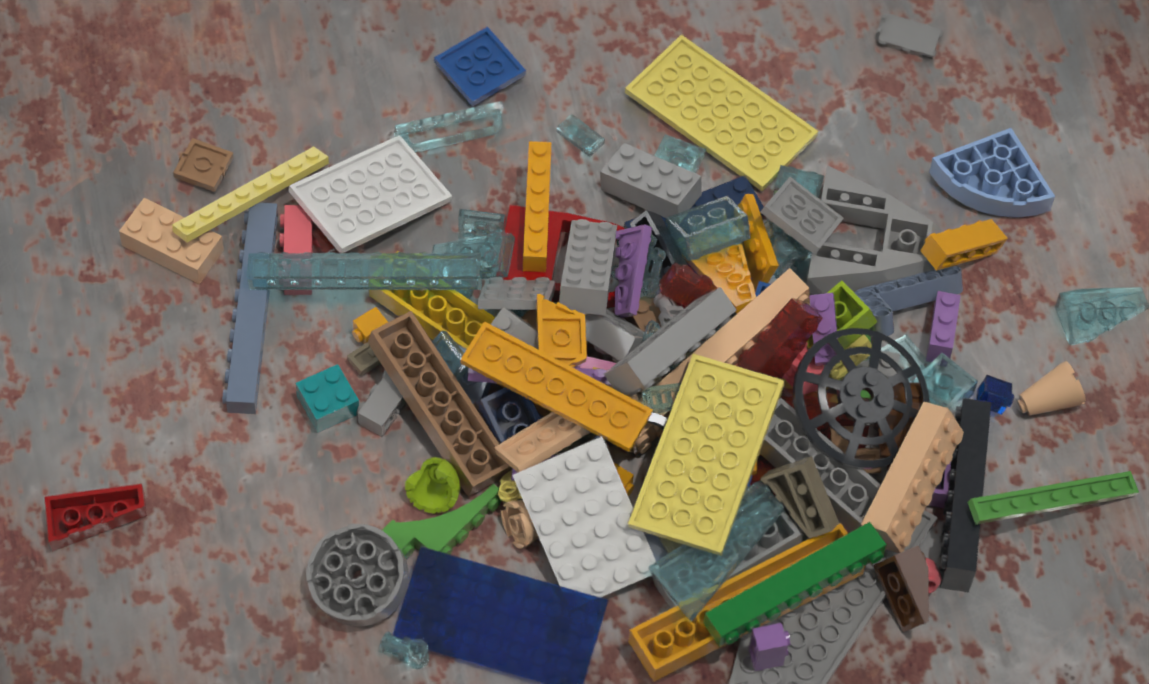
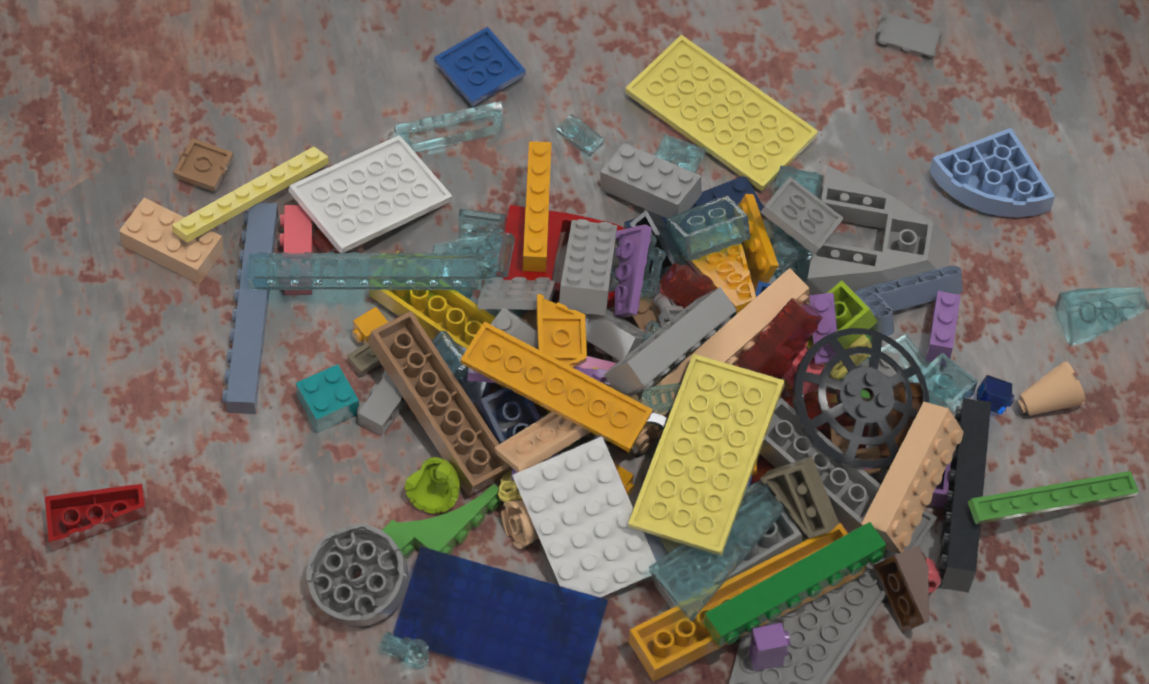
(963, 244): light orange brick -> none

